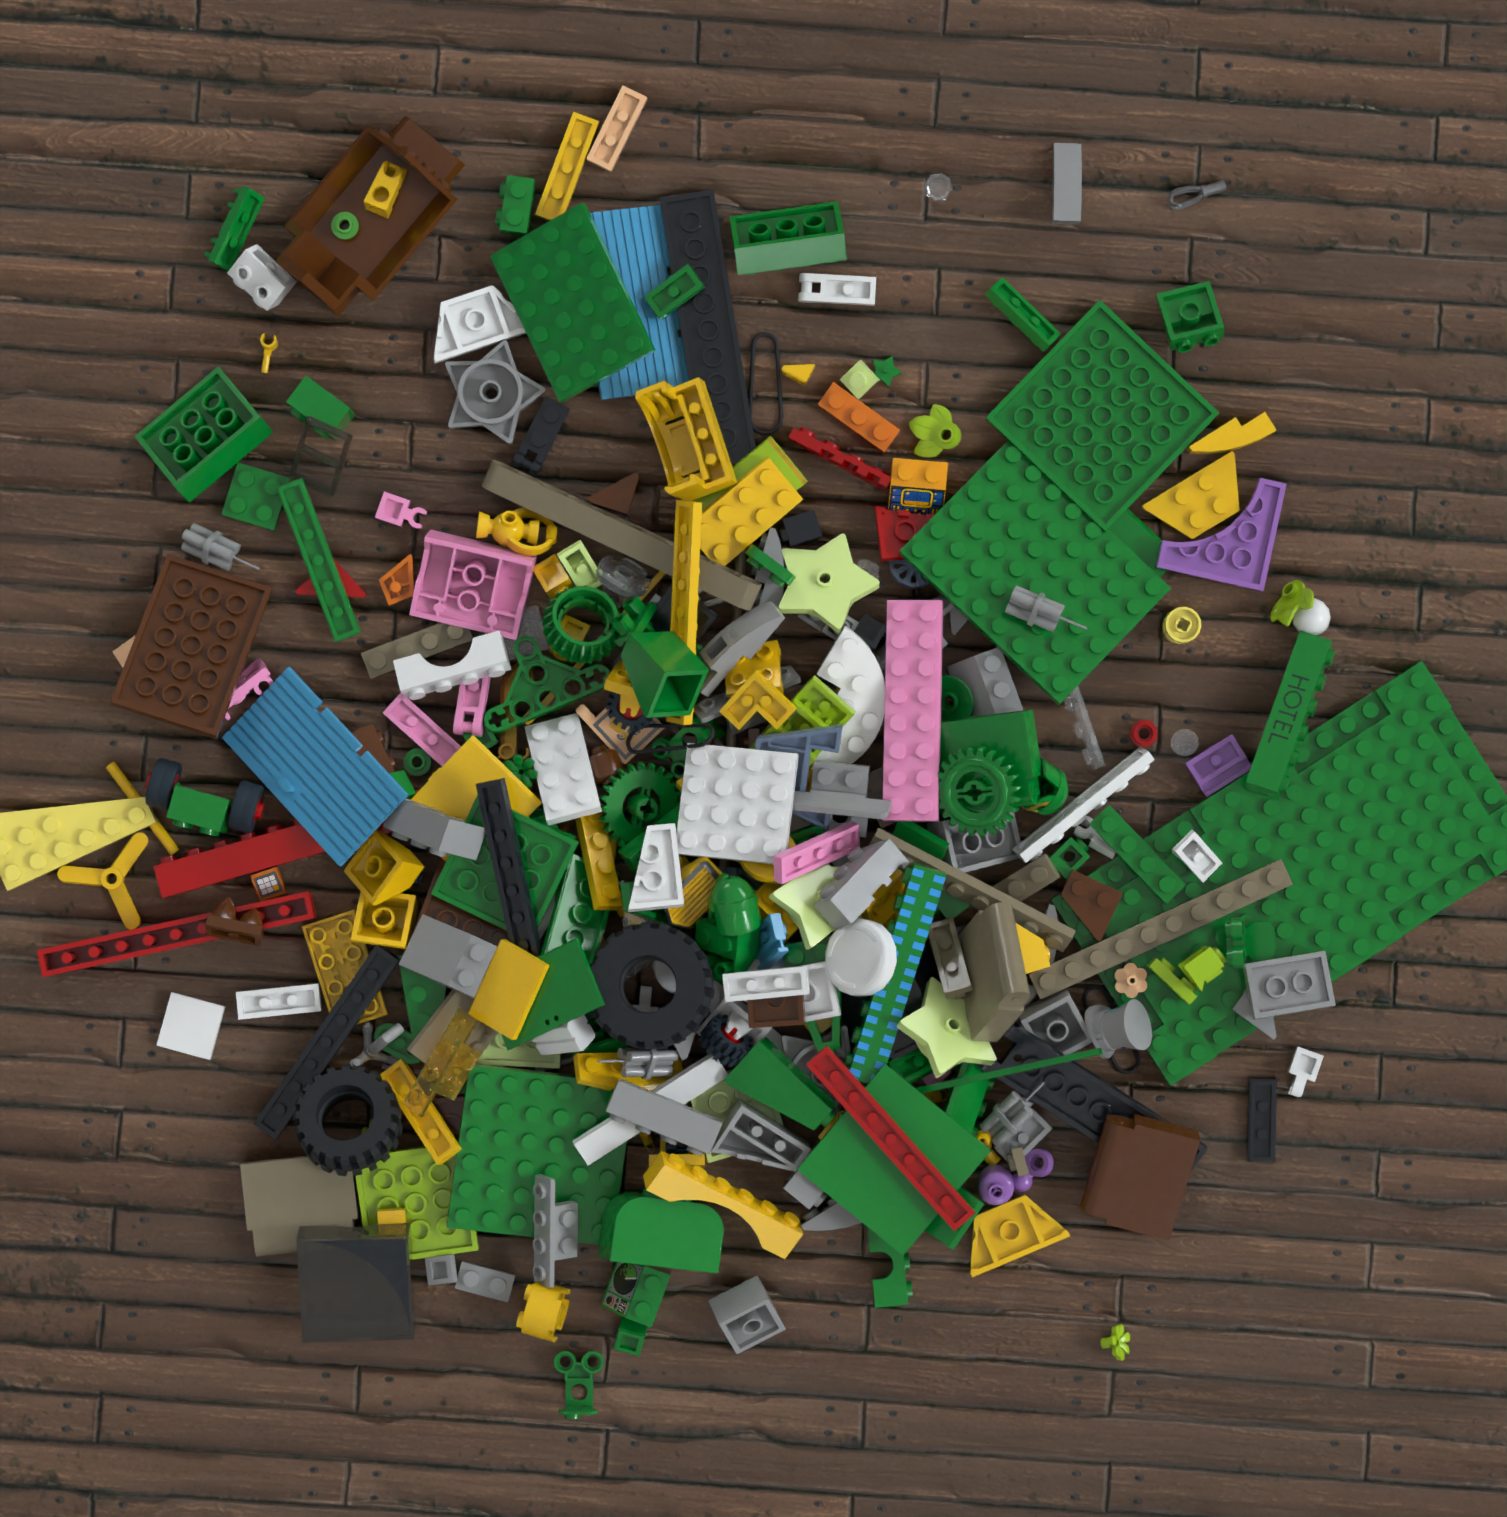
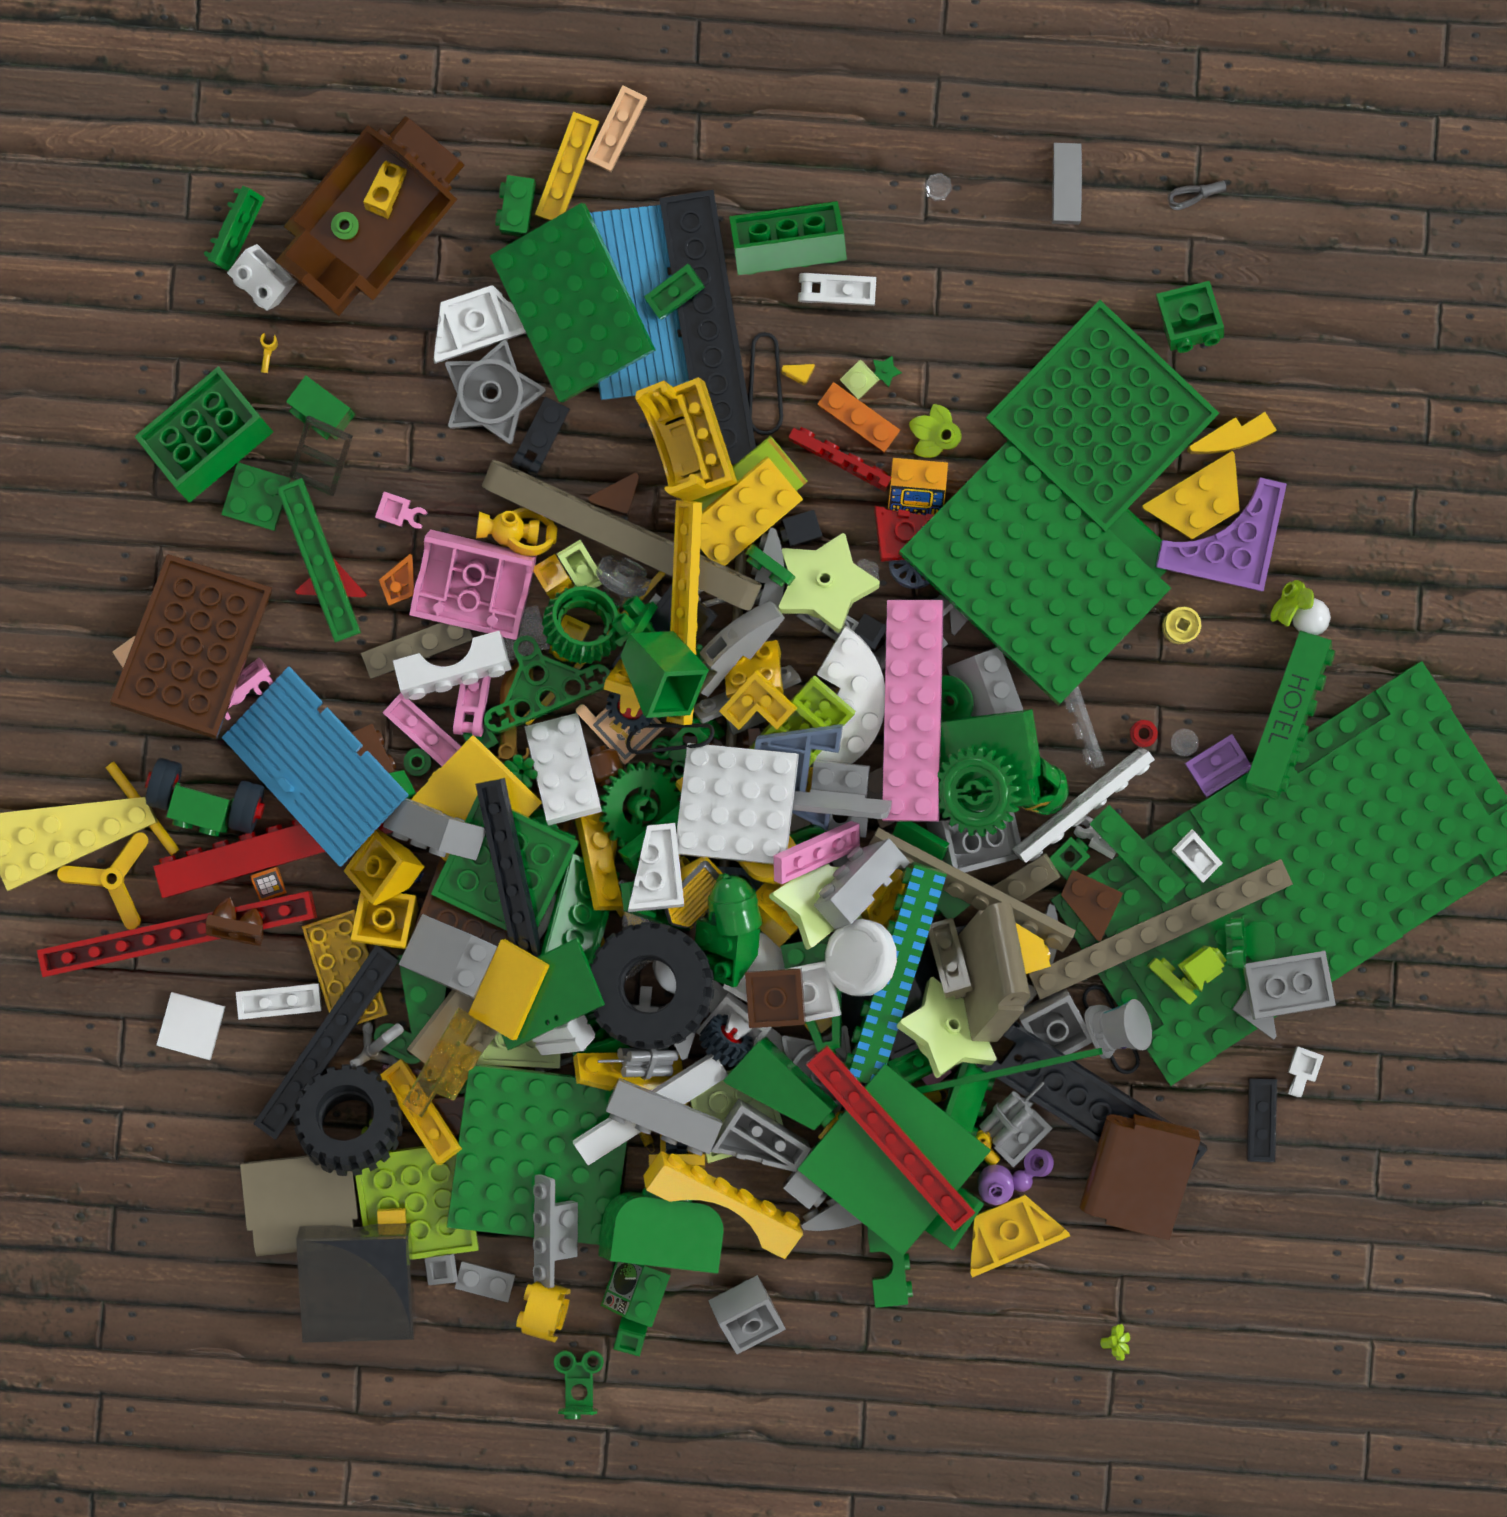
(211, 547): light grey piece -> none
(766, 983): white plate -> none
(771, 941): dark azure plate -> none
(1017, 1161): dark tan plate -> none
(1022, 314): green plate -> none
(1036, 609): light grey piece -> none
(1123, 980): light nougat plant -> none

